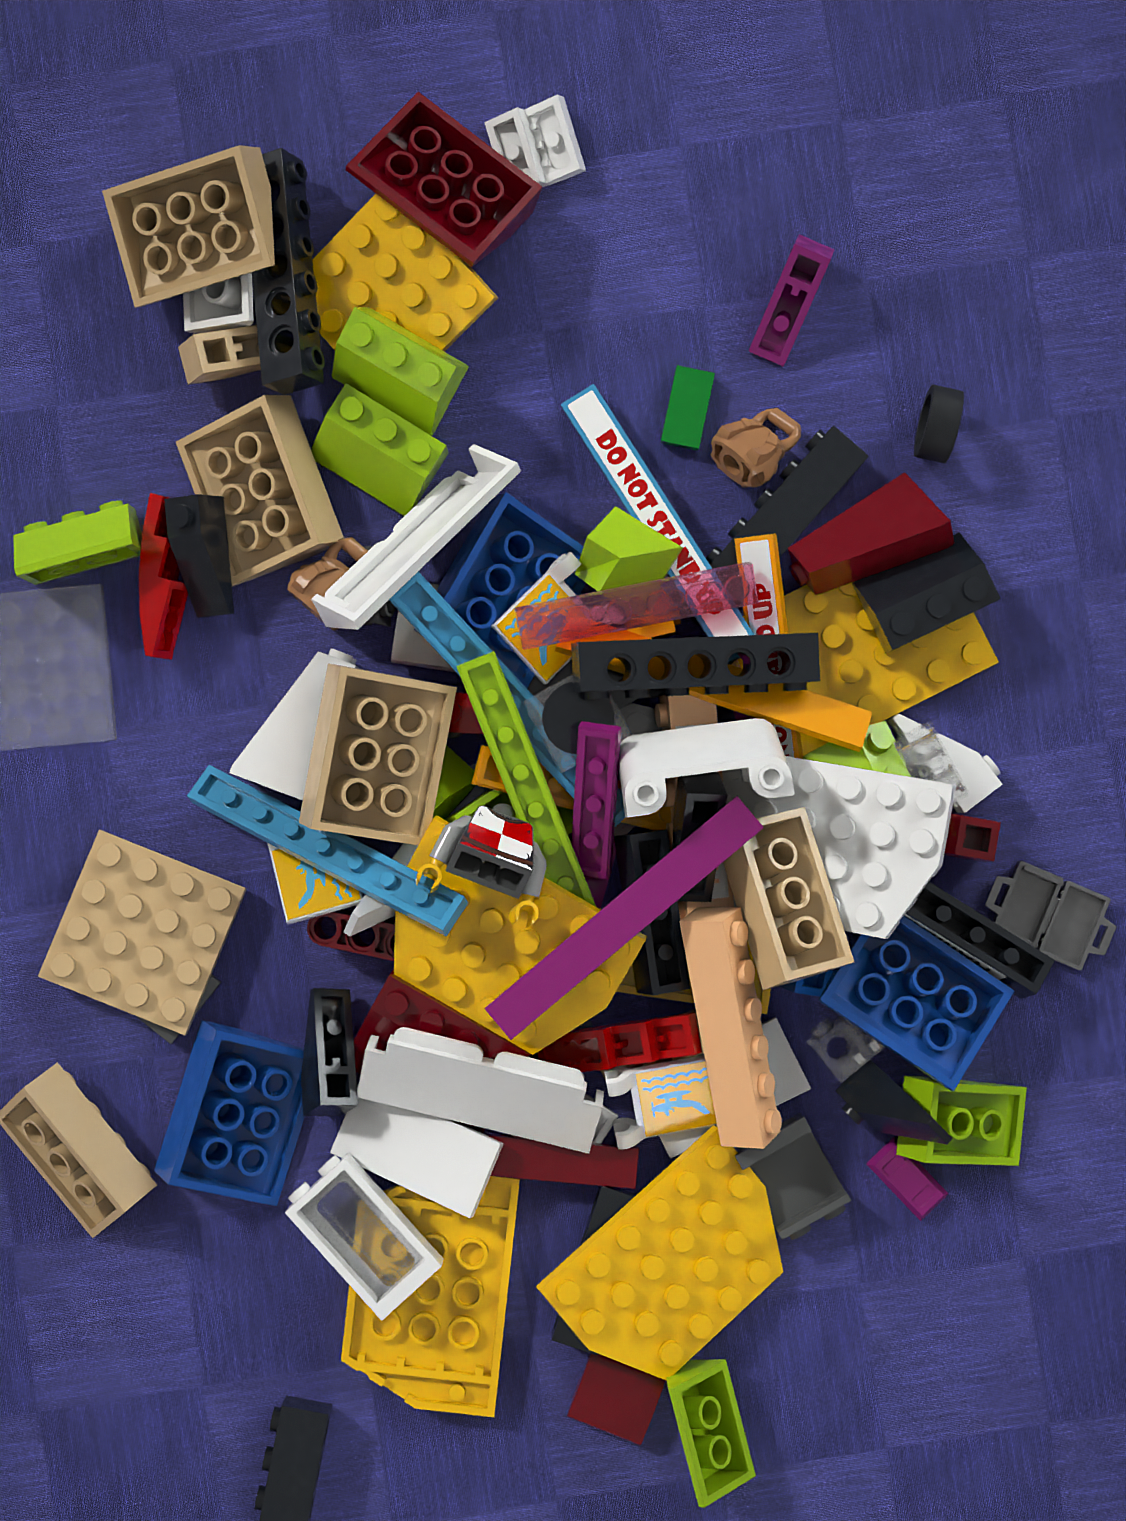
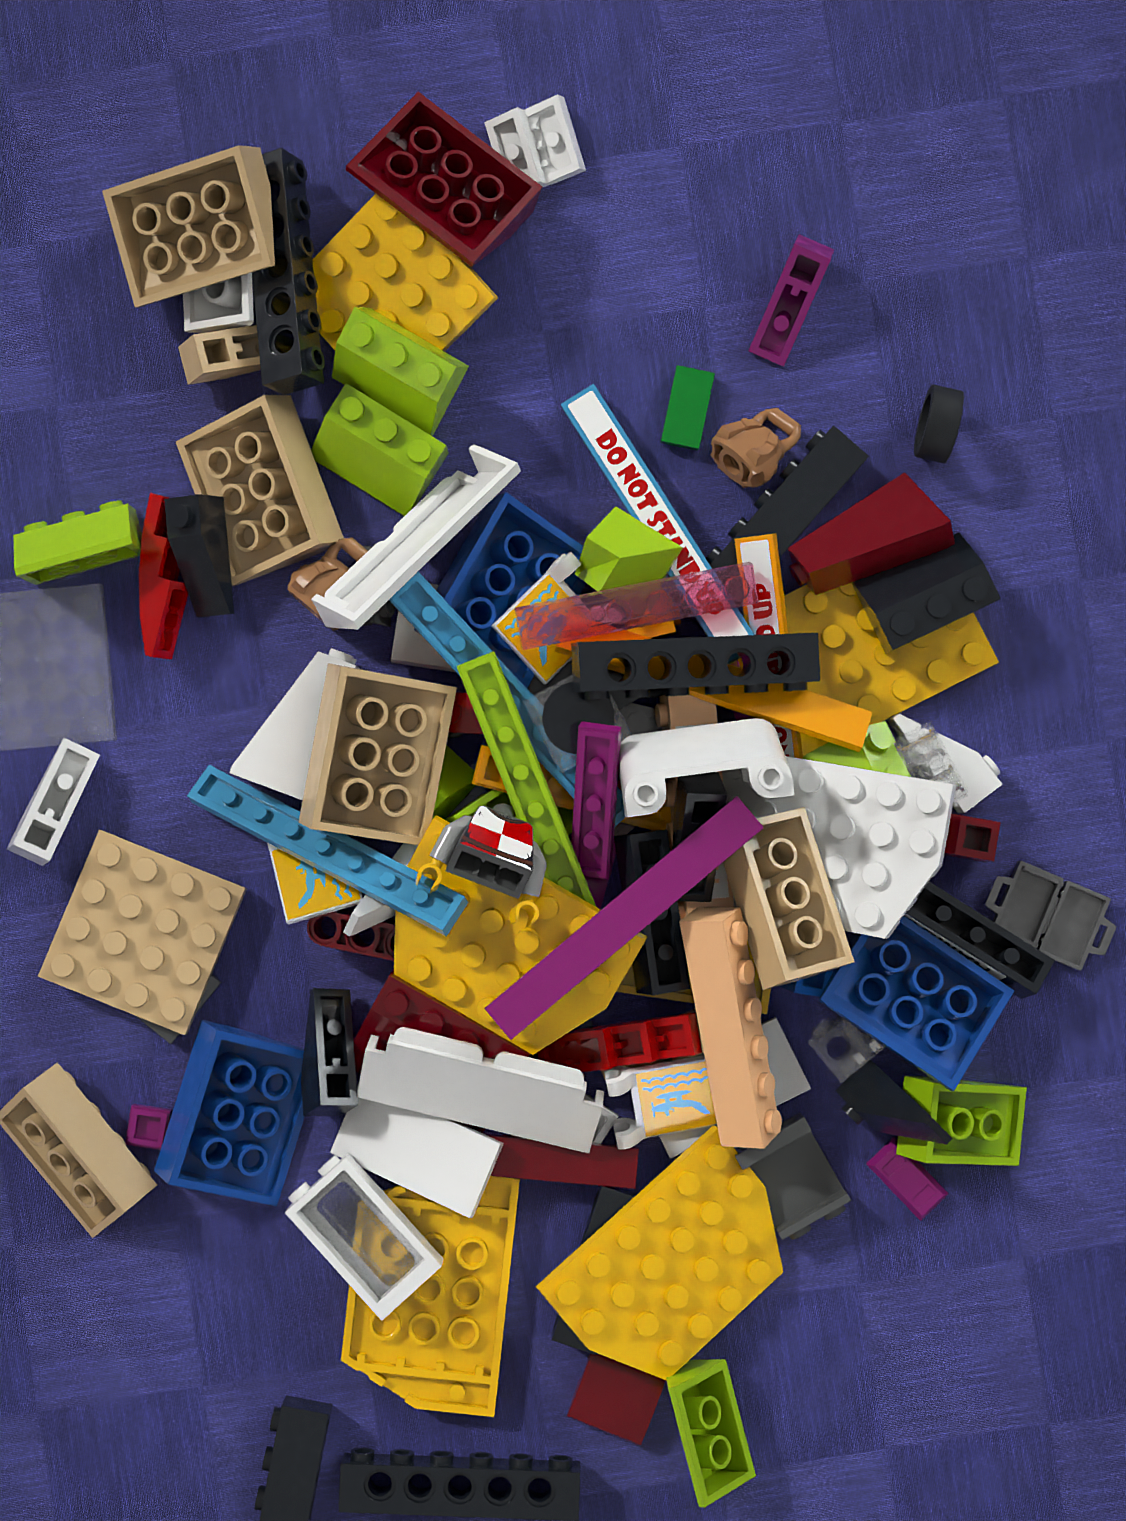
(53, 802): none -> white slope
(147, 1126): none -> magenta tile
(440, 1498): none -> black brick

